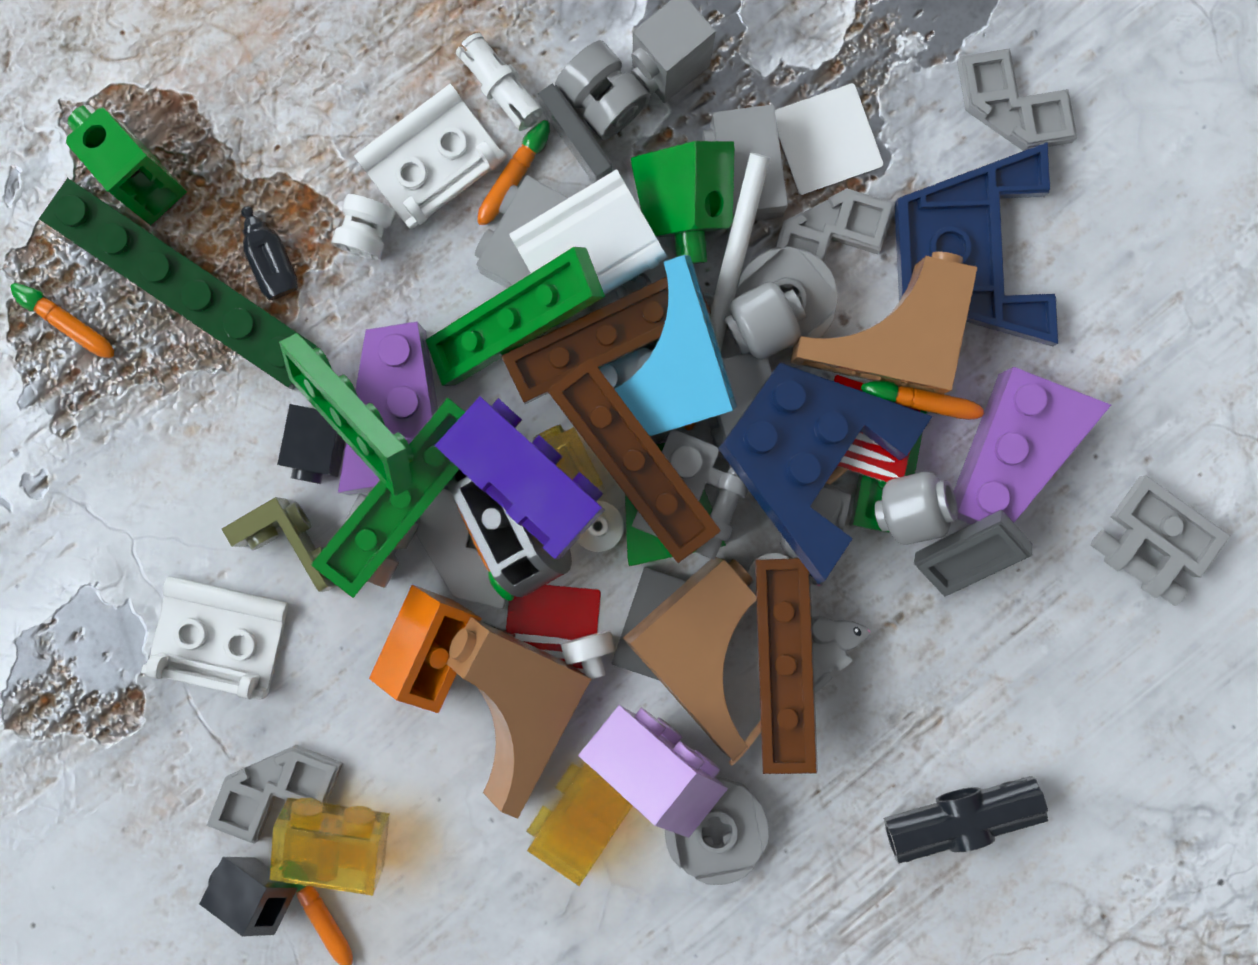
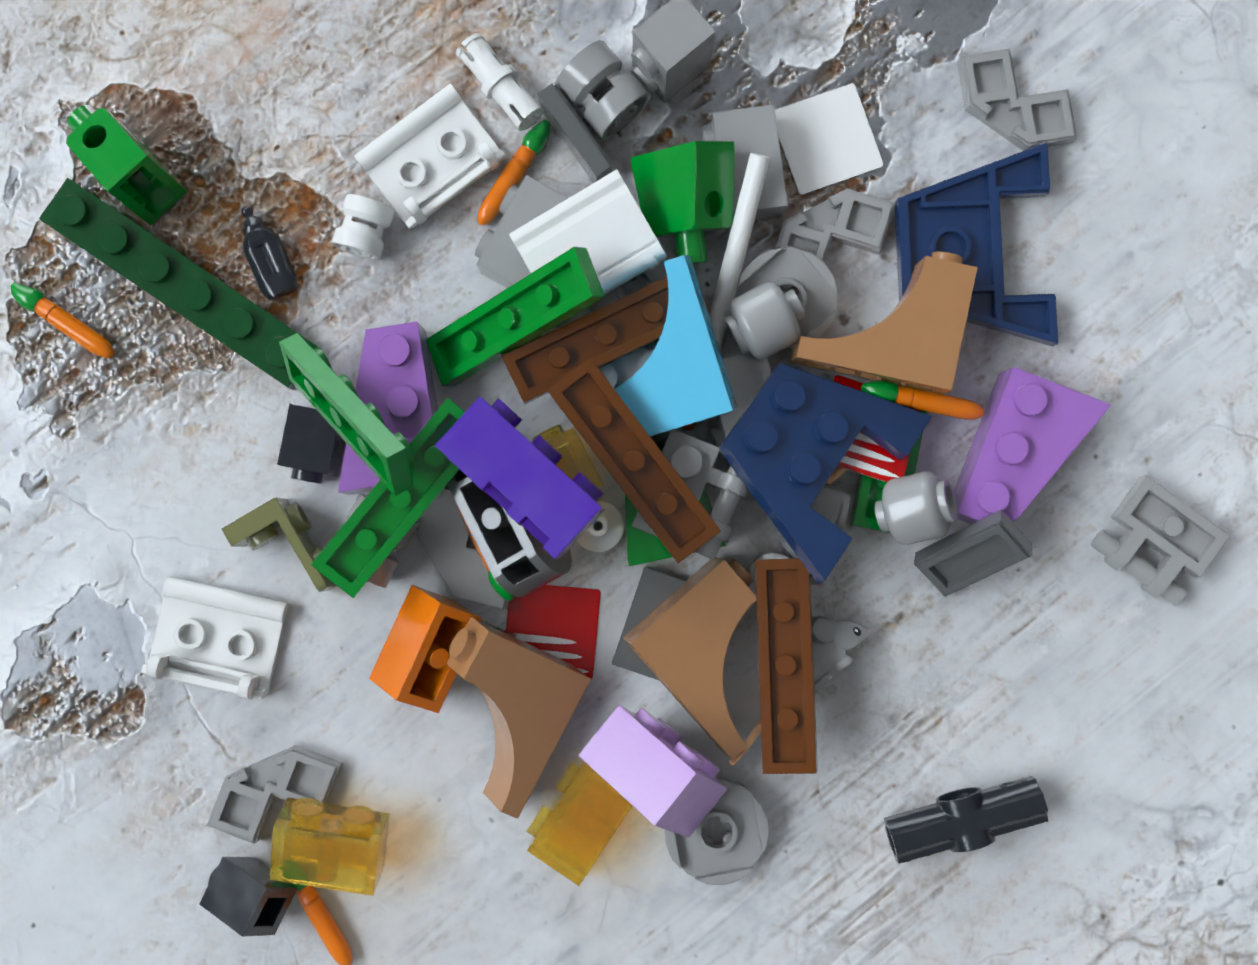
(589, 652): white tile -> none

